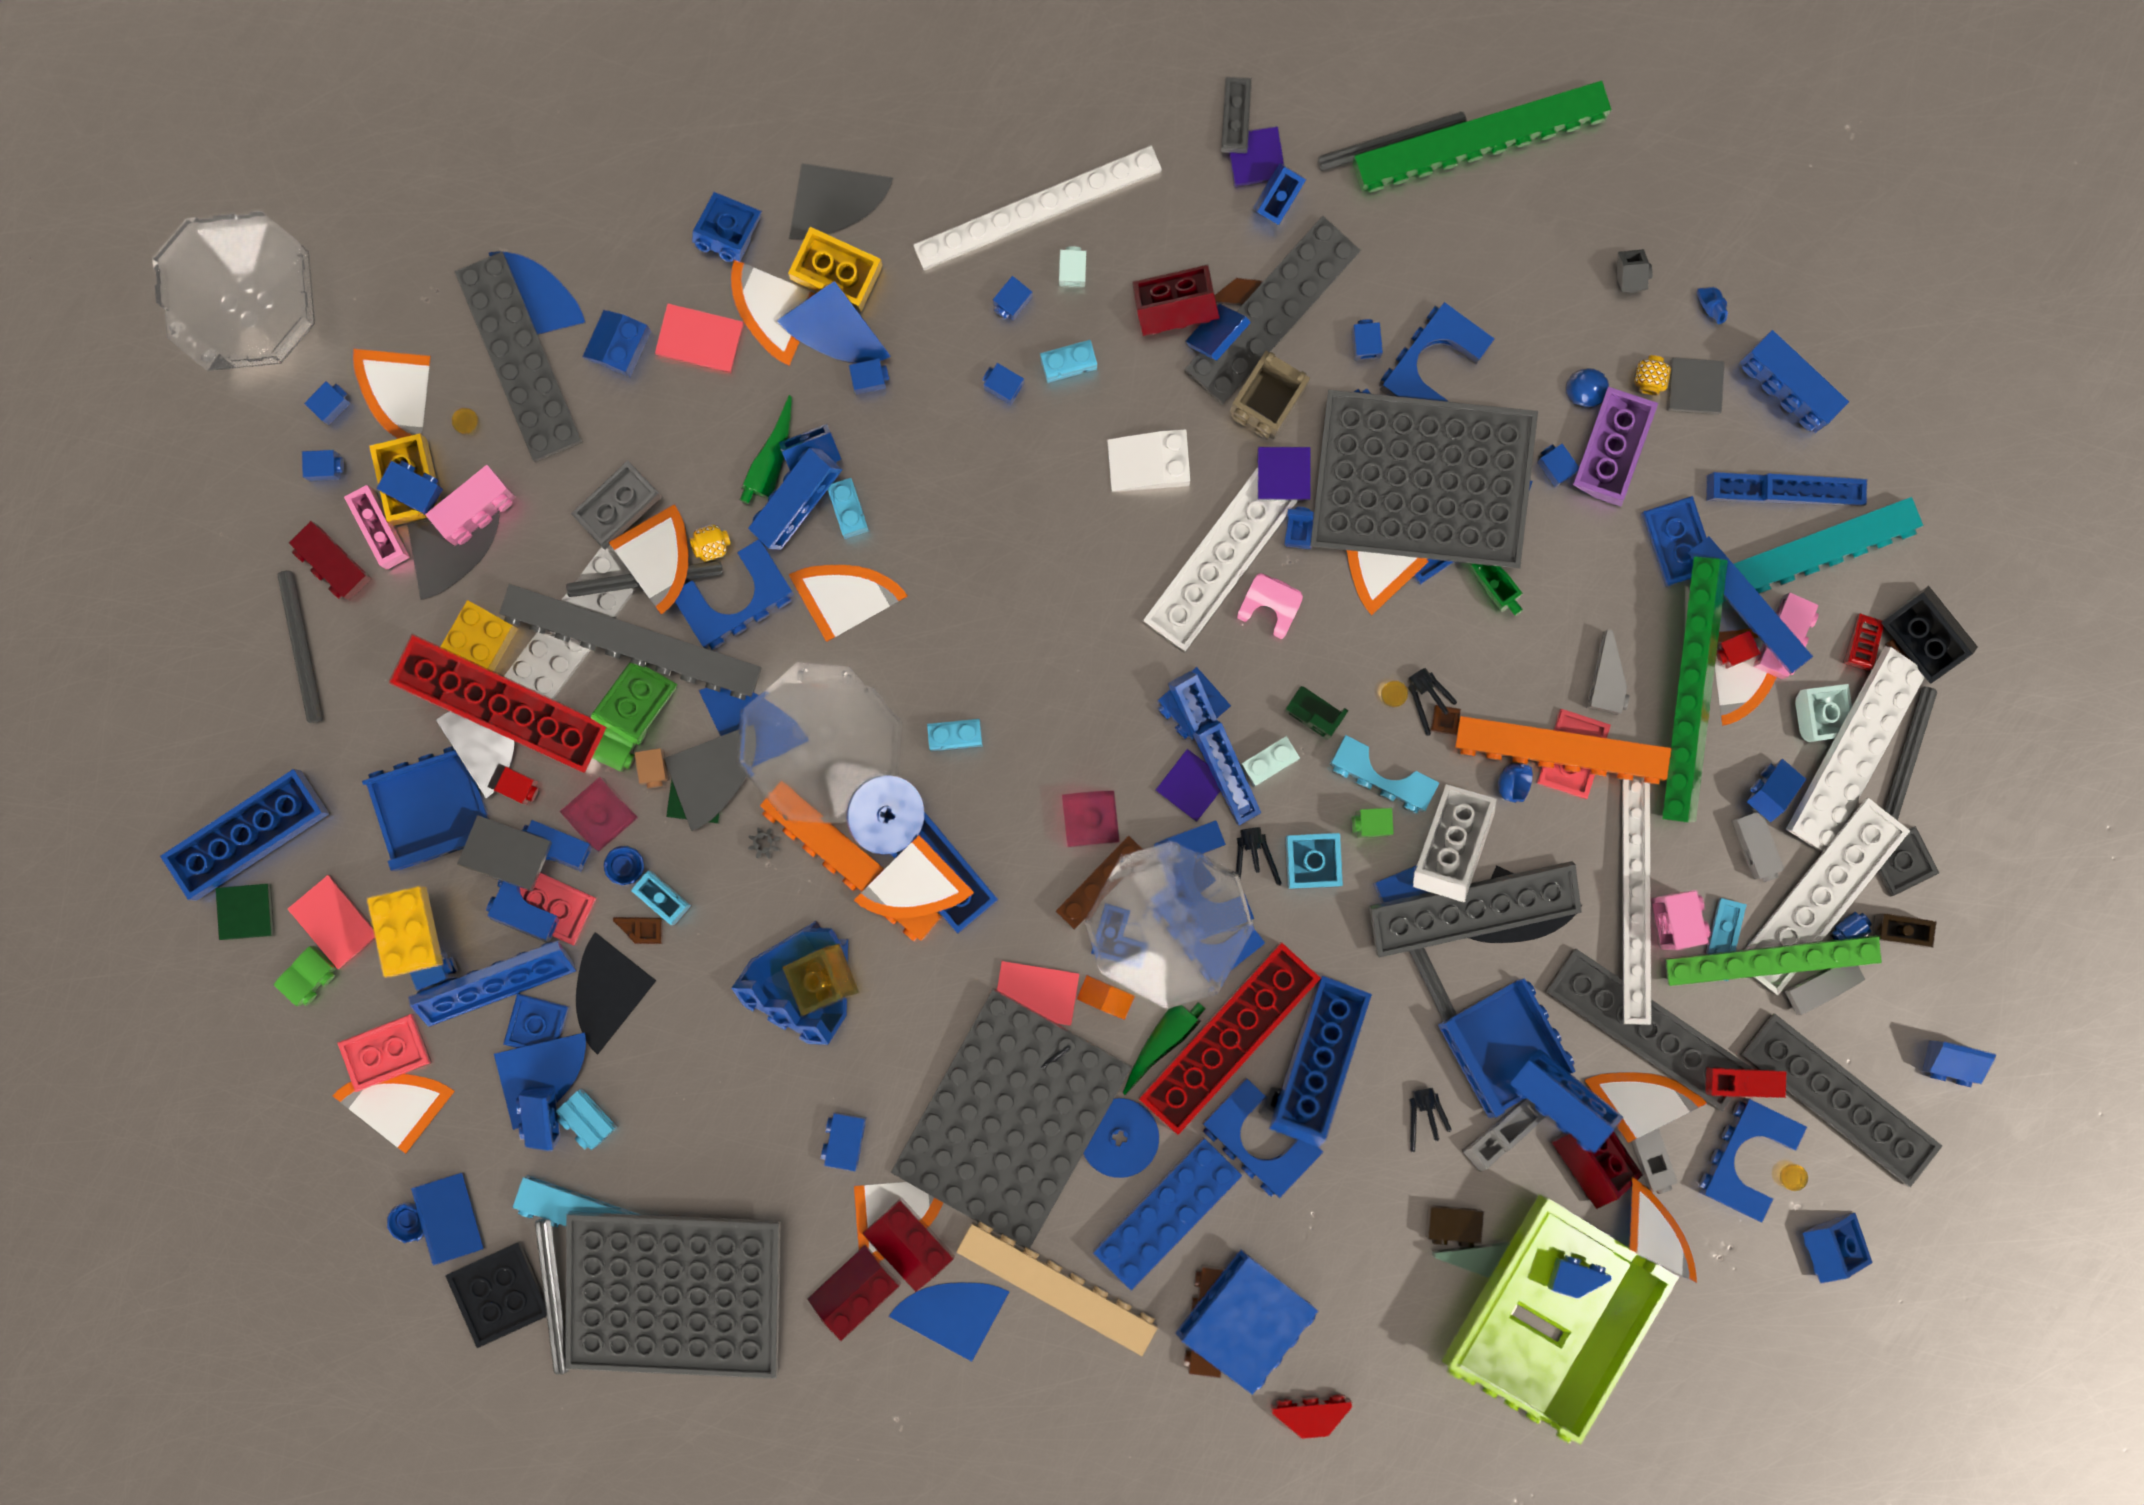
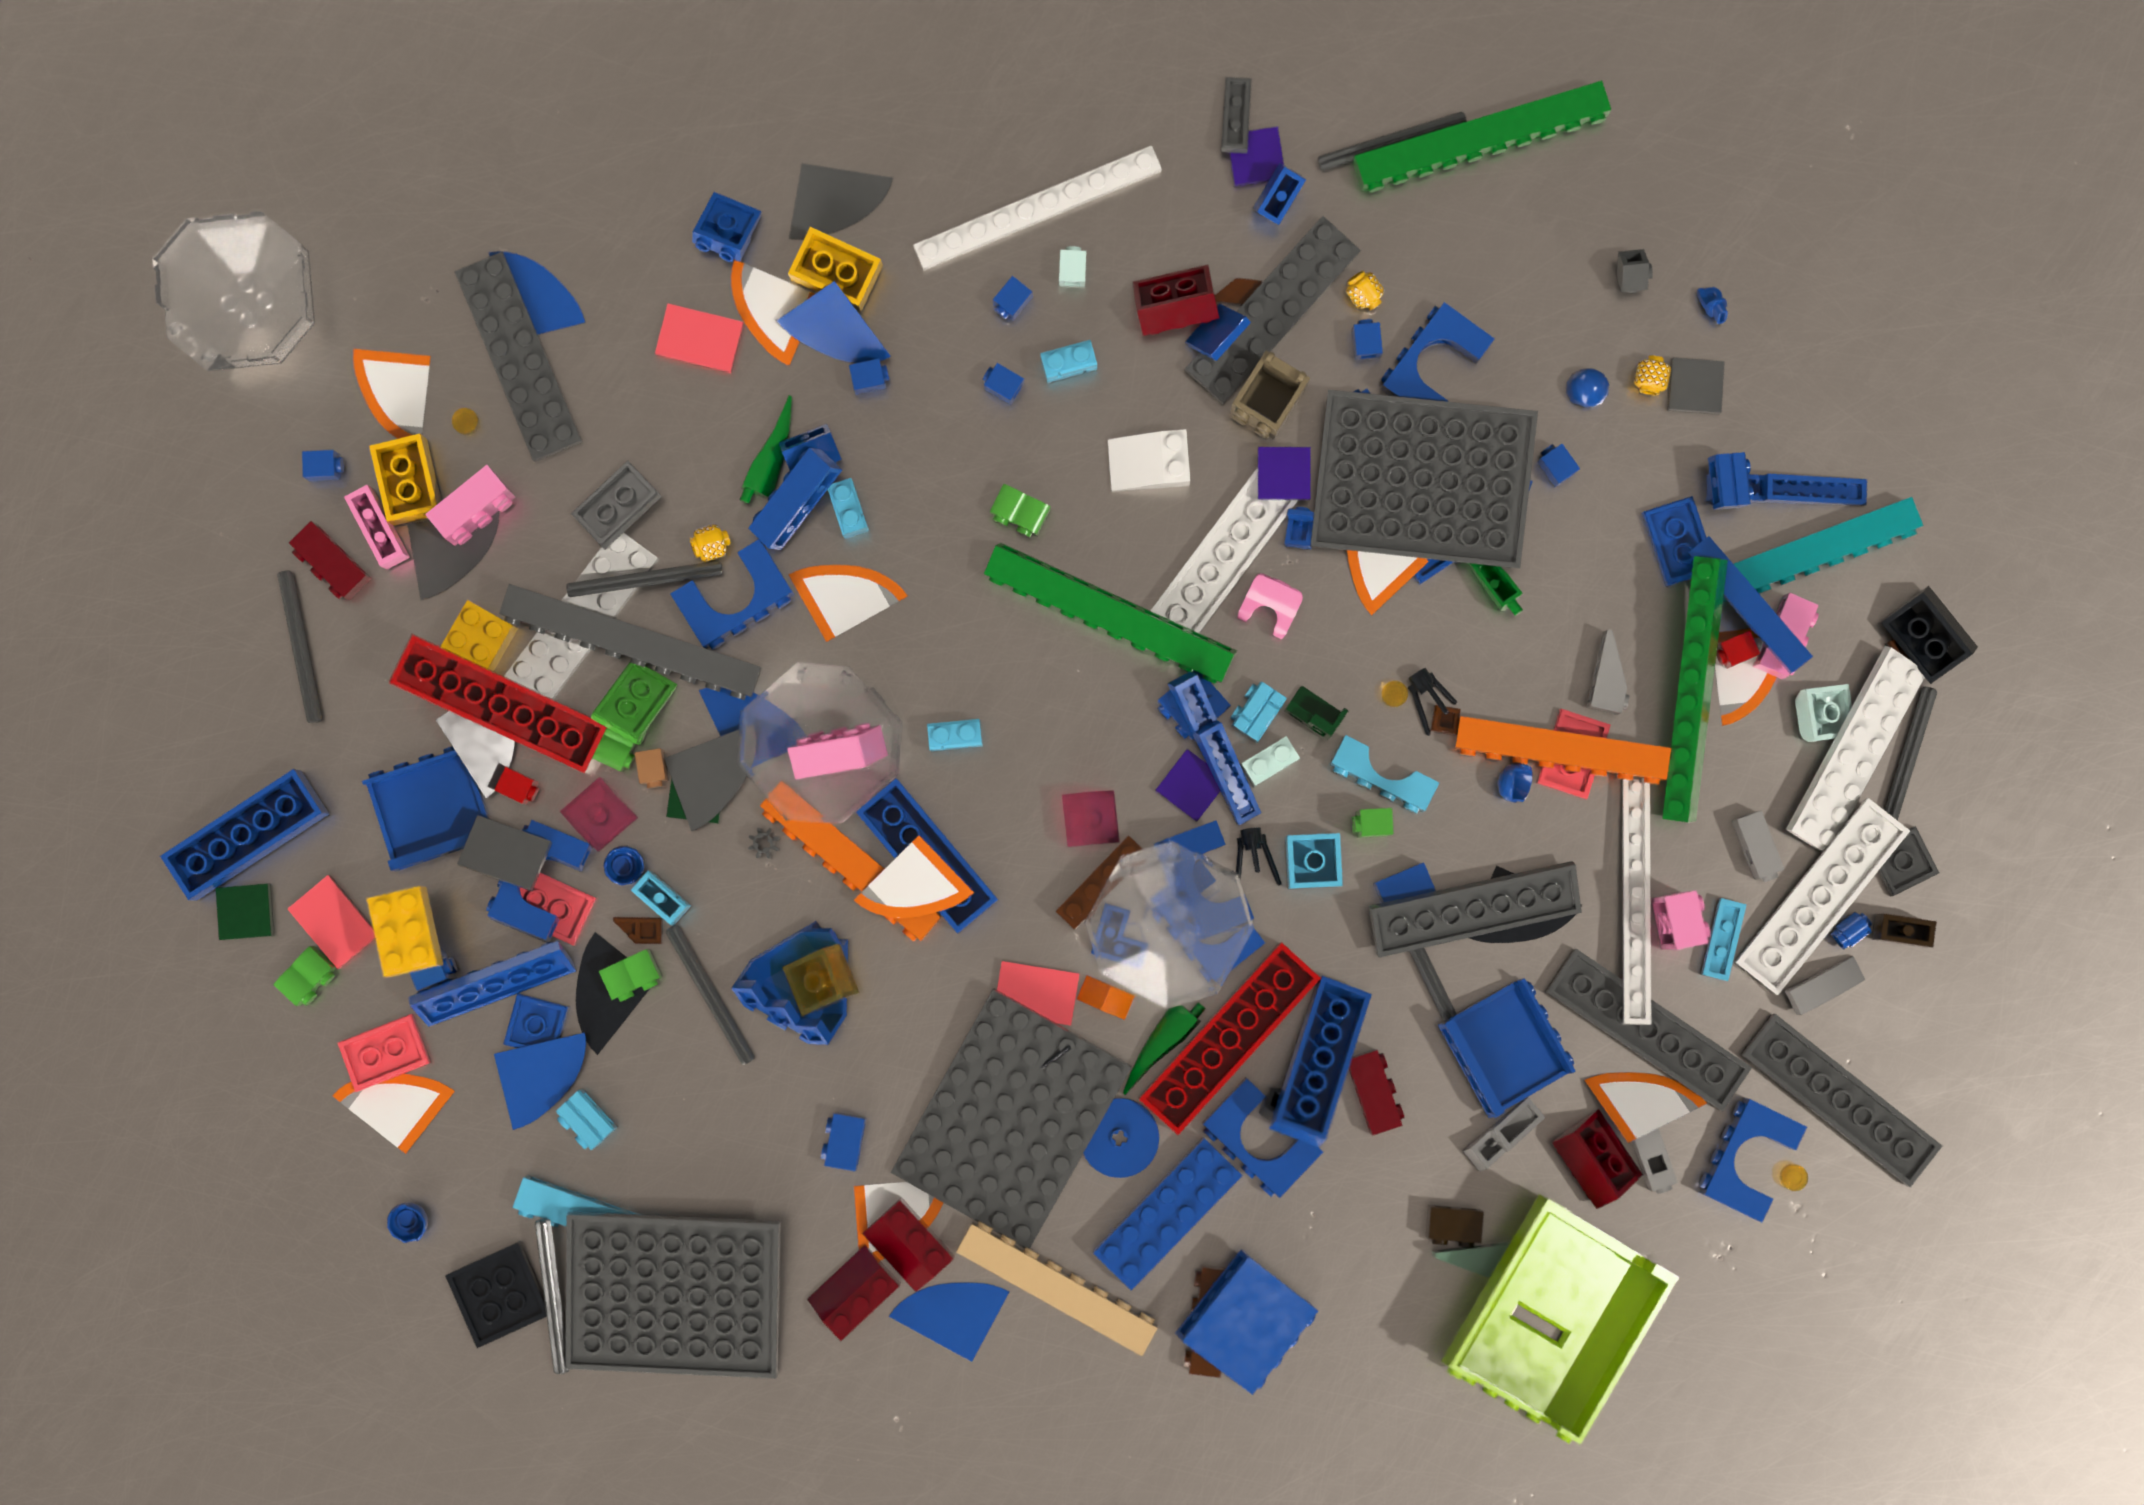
(328, 402): blue brick -> none
(410, 488): blue brick -> none
(447, 1218): blue tile -> none
(539, 1118): blue slope -> none
(617, 342): blue slope -> none
(631, 974): none -> bright green brick
(657, 556): sticker -> none
(710, 994): none -> dark grey axle
(837, 750): none -> bright pink brick
(875, 797): piece -> none
(1019, 510): none -> bright green brick
(1110, 612): none -> green brick
(1258, 711): none -> medium azure brick
(1312, 1417): red slope -> none
(1364, 290): none -> yellow head
(1375, 1092): none -> dark red brick
(1425, 1101): black plant -> none
(1454, 843): white brick -> none
(1566, 1101): blue slope -> none
(1575, 1279): blue slope -> none
(1615, 446): medium lavender slope -> none
(1657, 1234): sticker -> none
(1730, 481): none -> blue brick
(1745, 1083): red slope -> none
(1773, 960): bright green plate -> none
(1775, 790): blue brick -> none
(1793, 382): blue brick -> none
(1837, 1248): blue slope -> none
(1868, 663): red slope -> none
(1957, 1062): blue slope -> none

